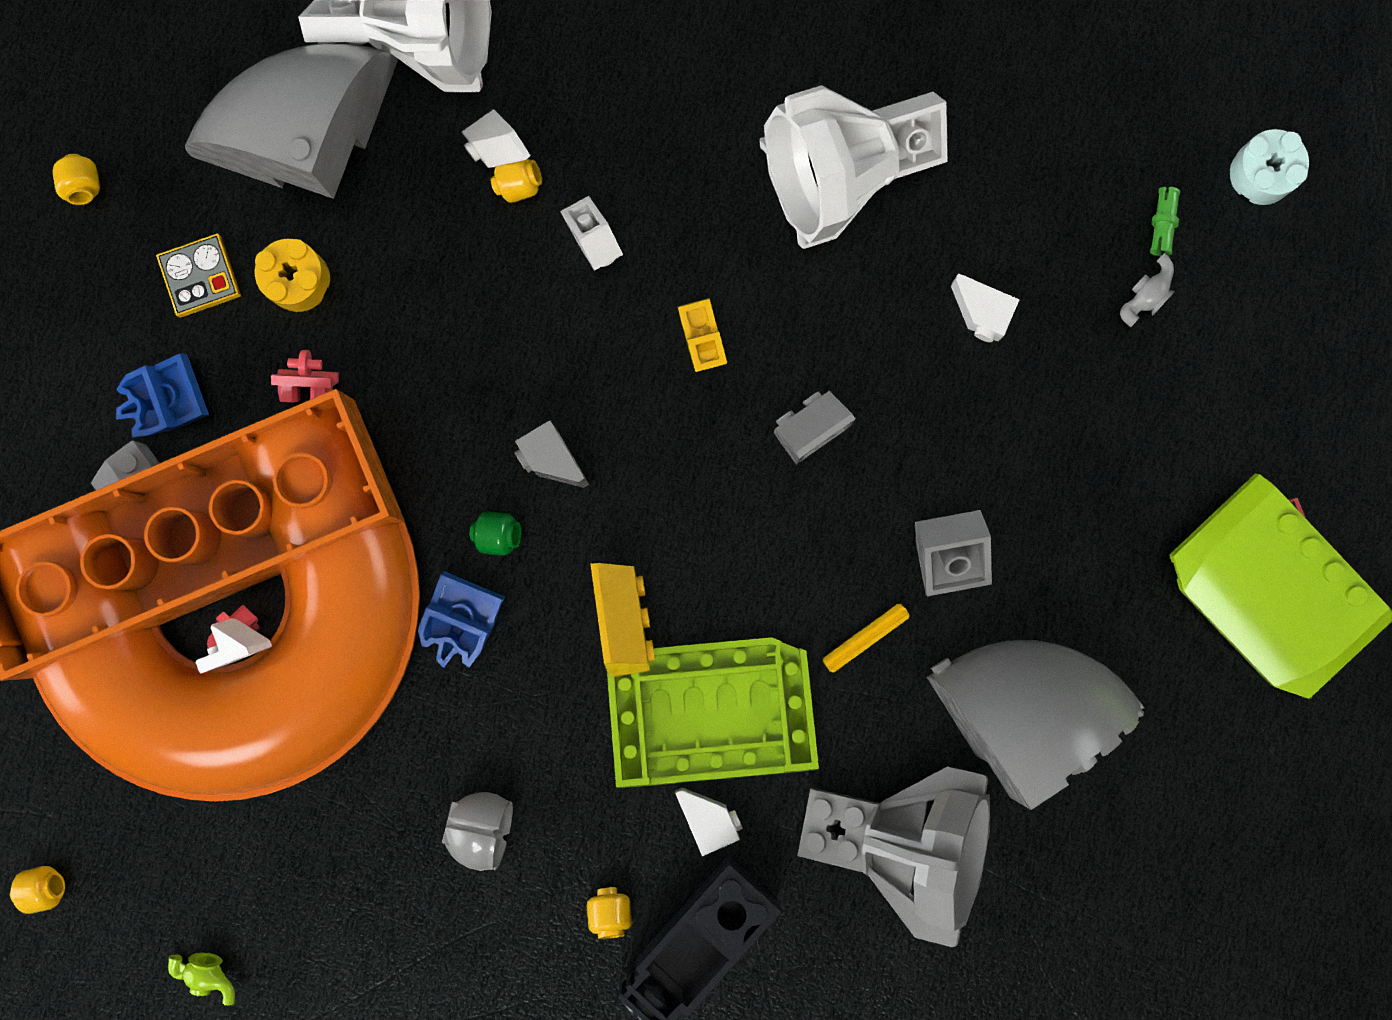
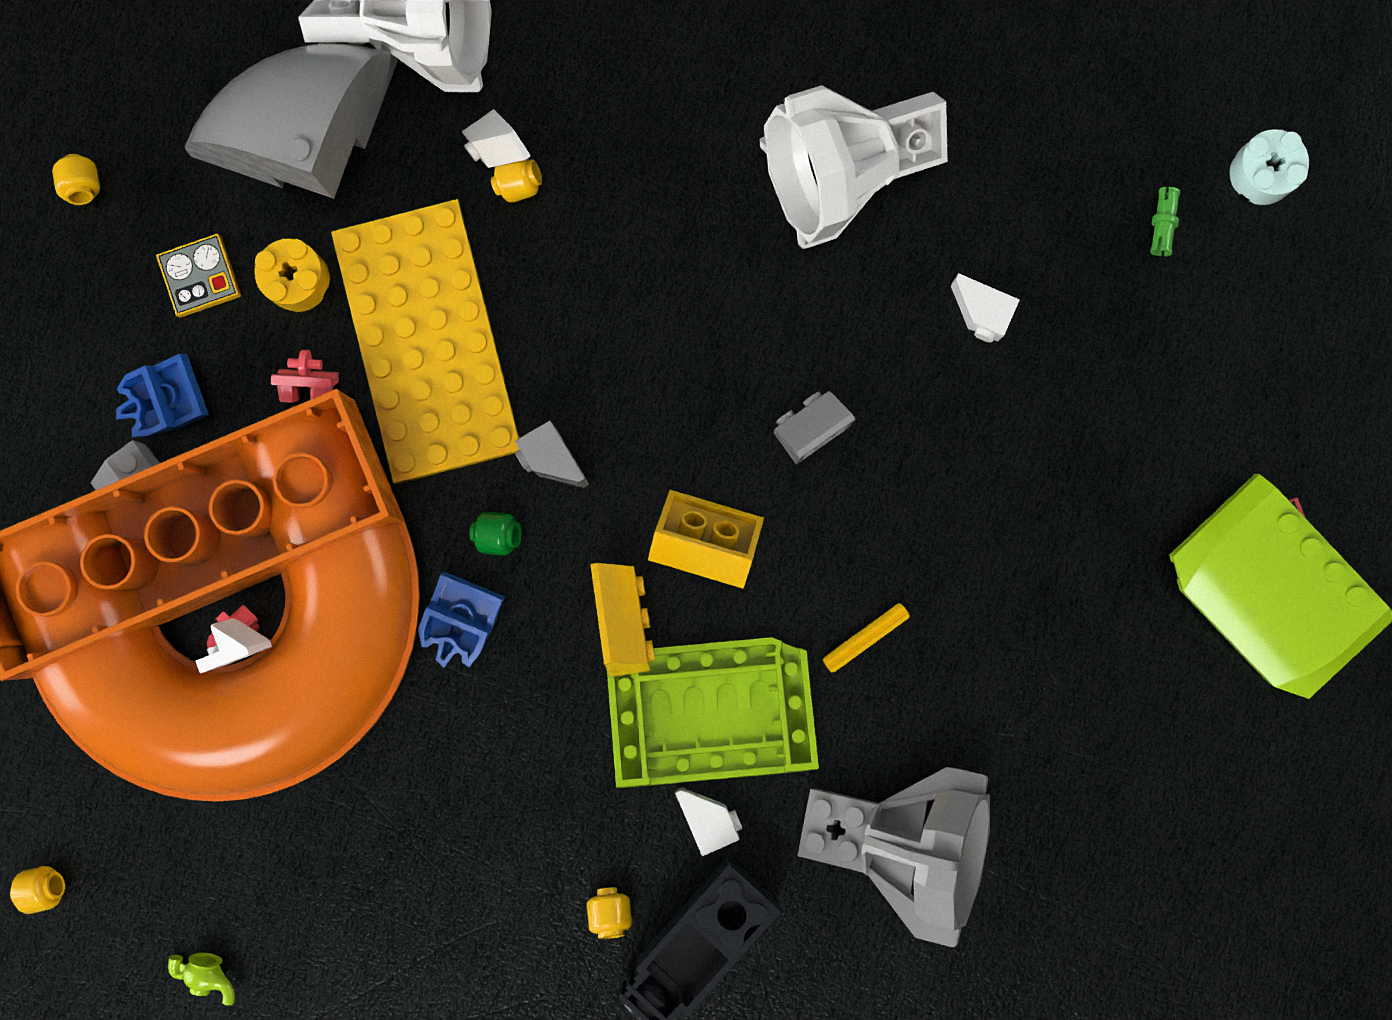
(426, 341): none -> yellow plate
(477, 830): light grey piece -> none
(592, 233): white slope -> none
(702, 335): yellow slope -> none
(706, 539): none -> yellow slope
(954, 552): light grey slope -> none
(1035, 712): light grey brick -> none
(1150, 292): light grey piece -> none

